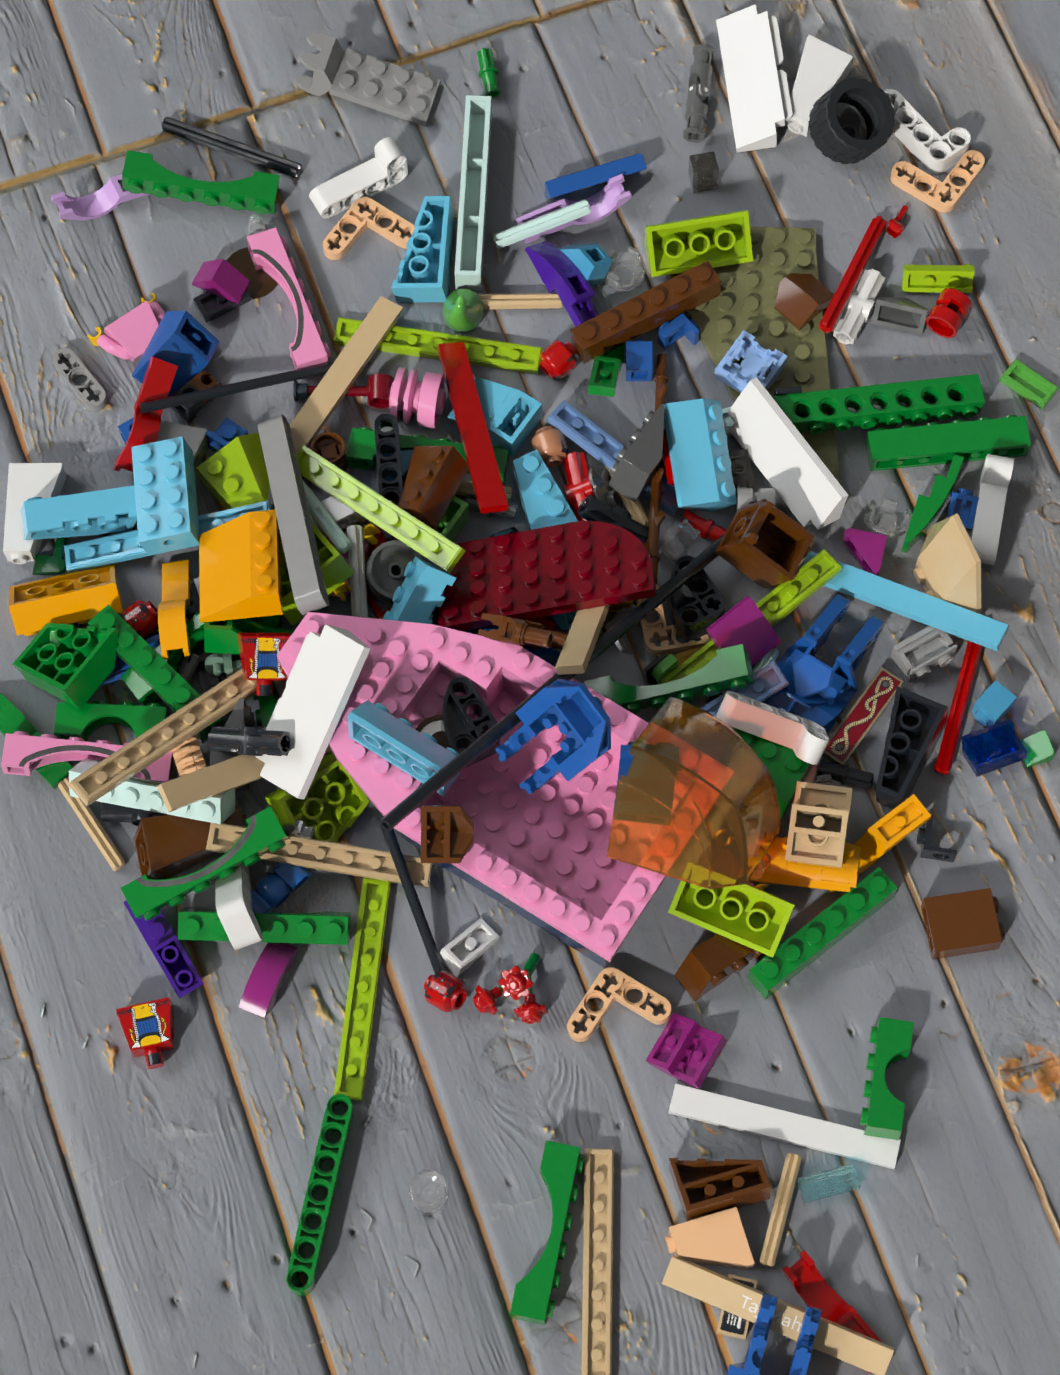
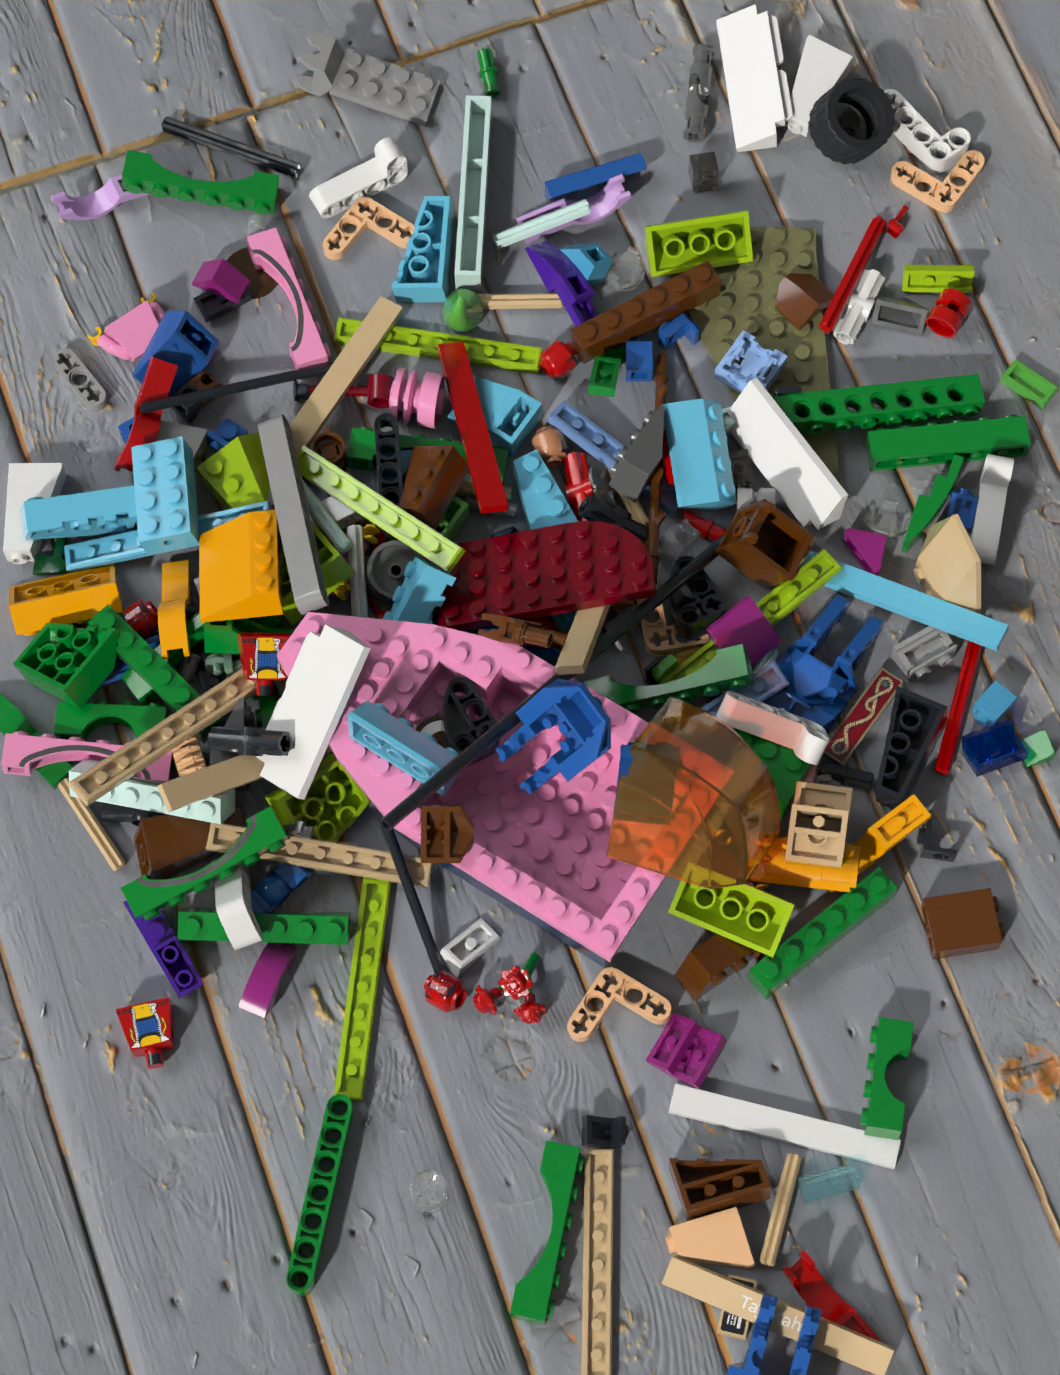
(604, 1132): none -> black bracket

